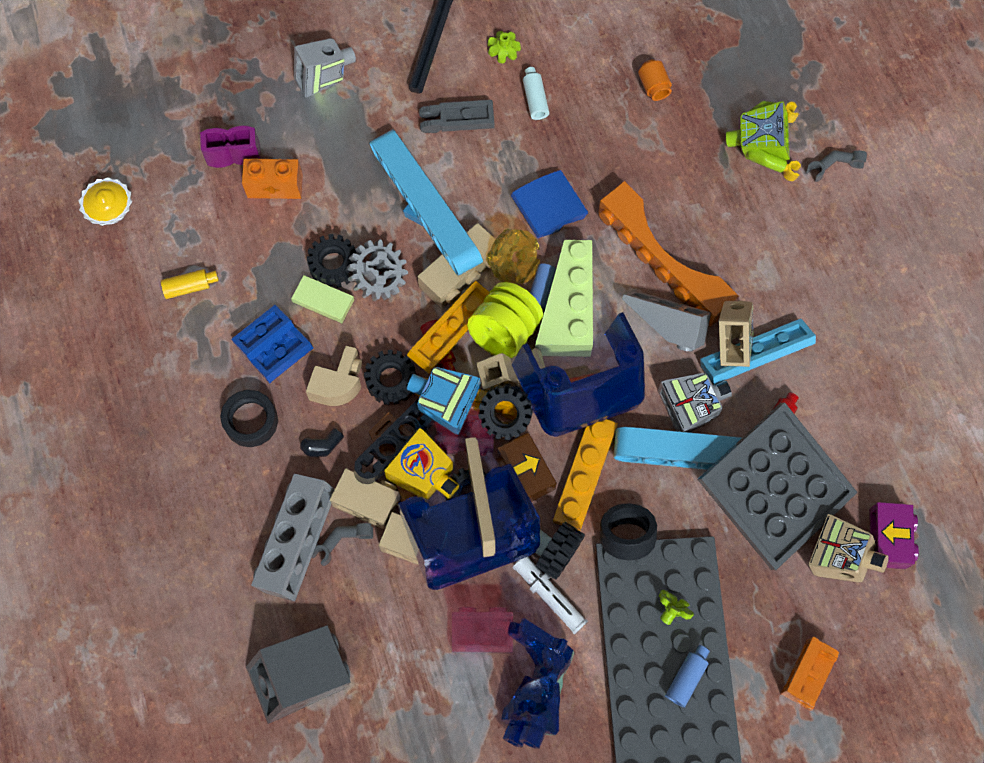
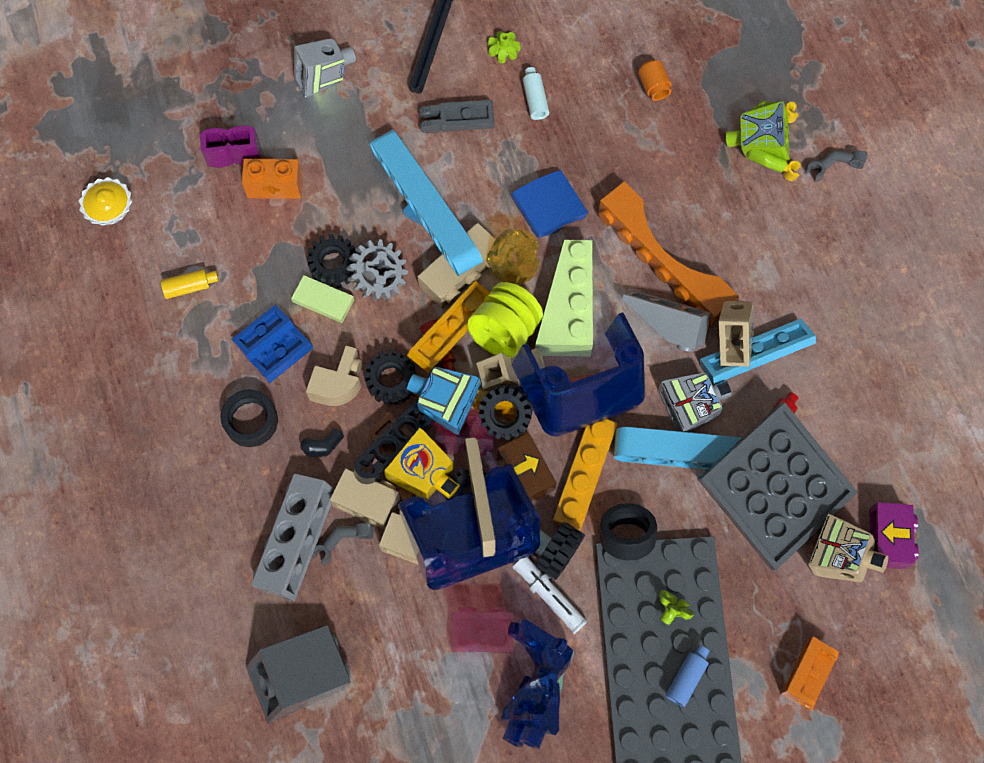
(542, 284): medium blue cylinder -> none

